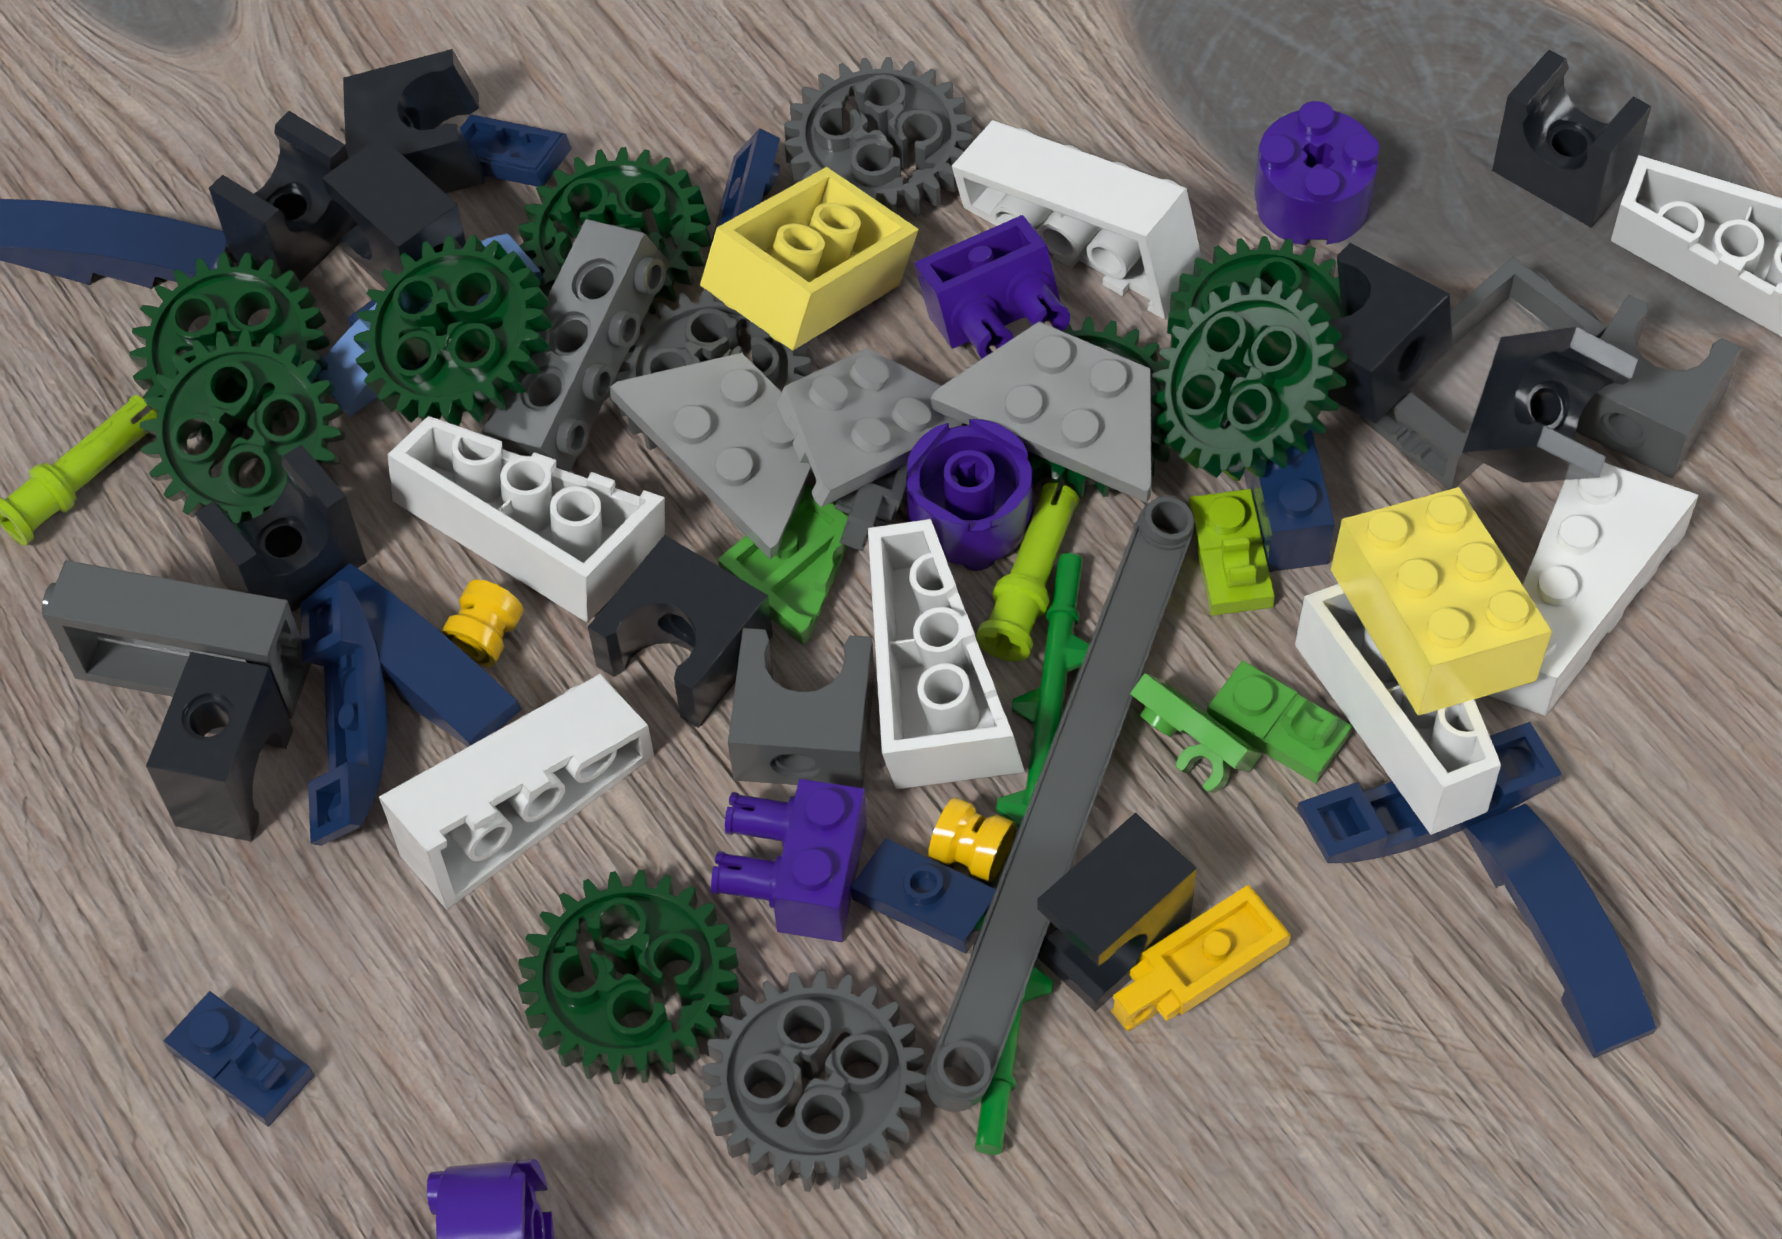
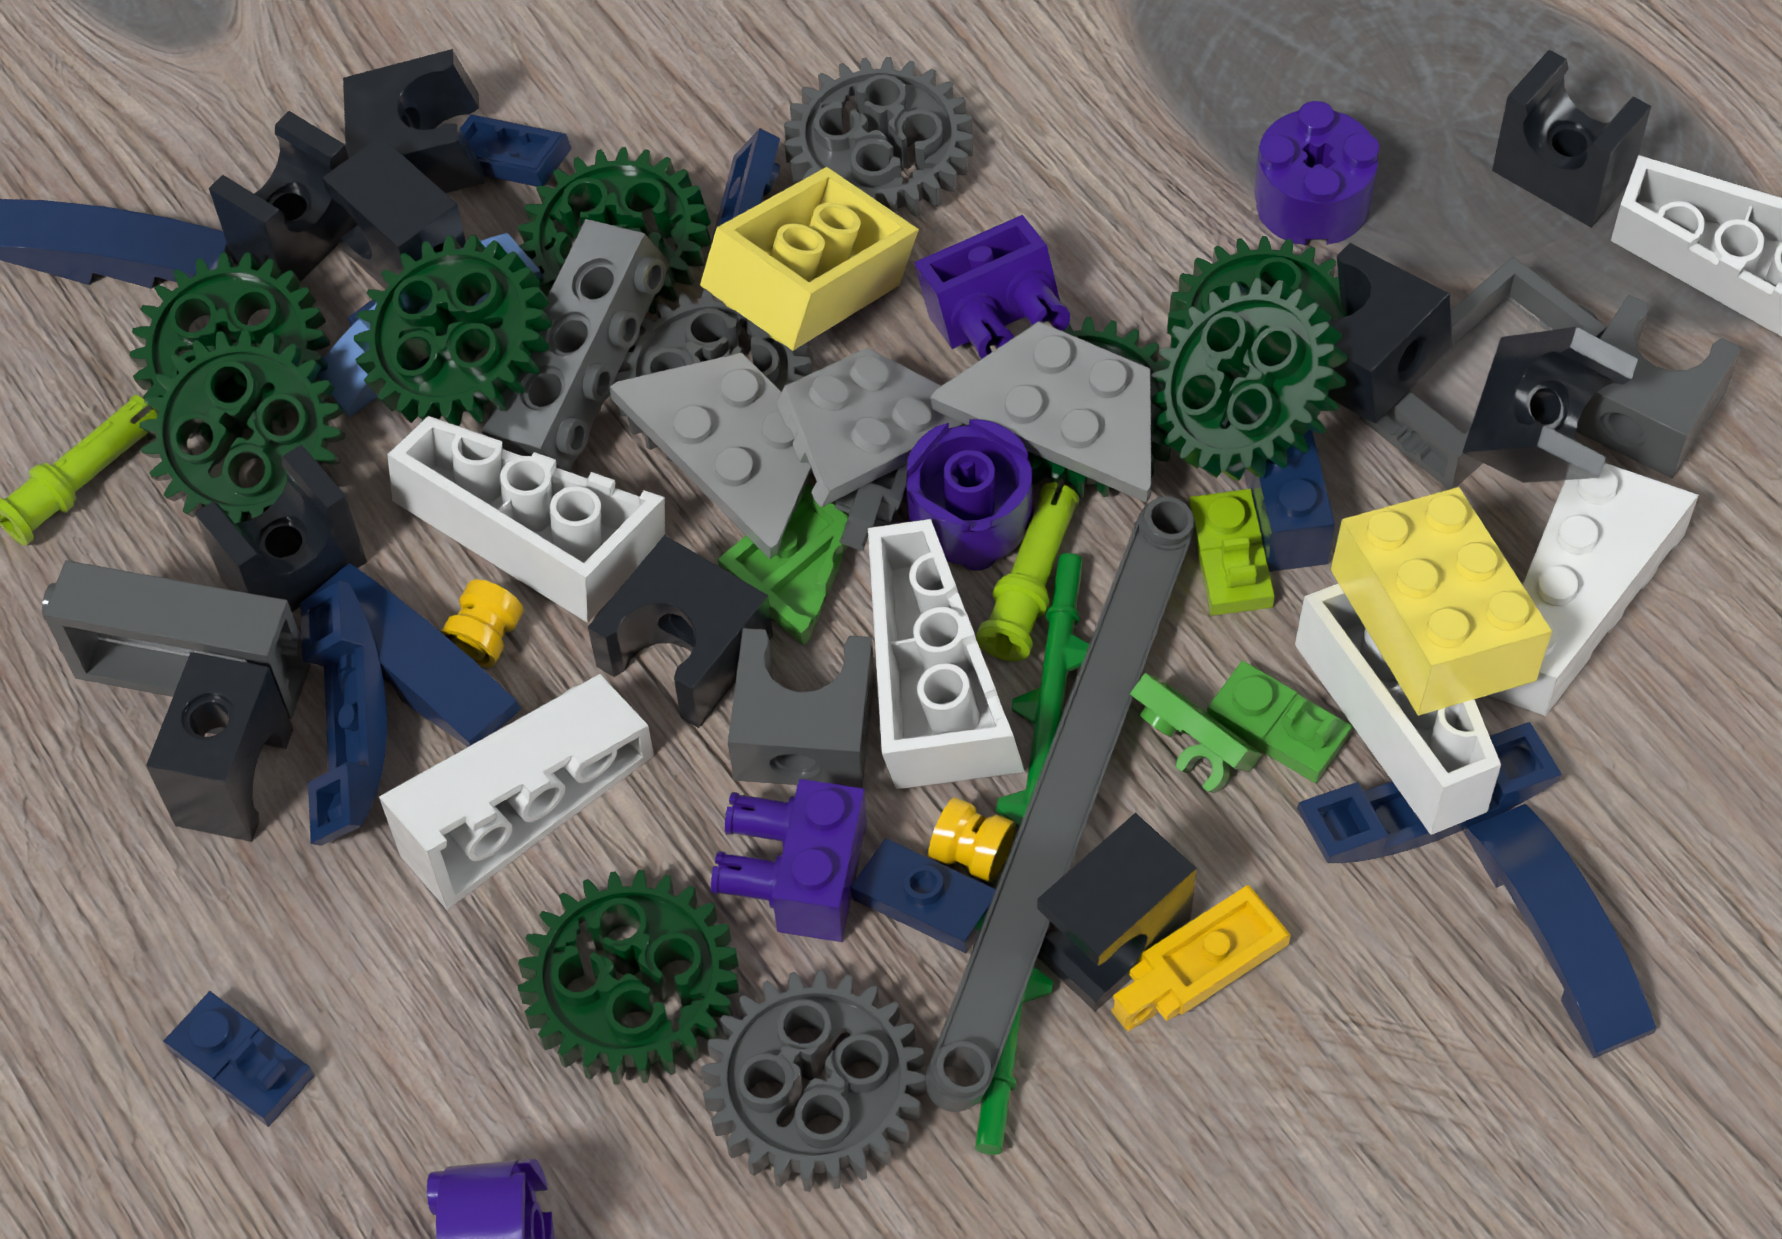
(1084, 209): white wedge -> none

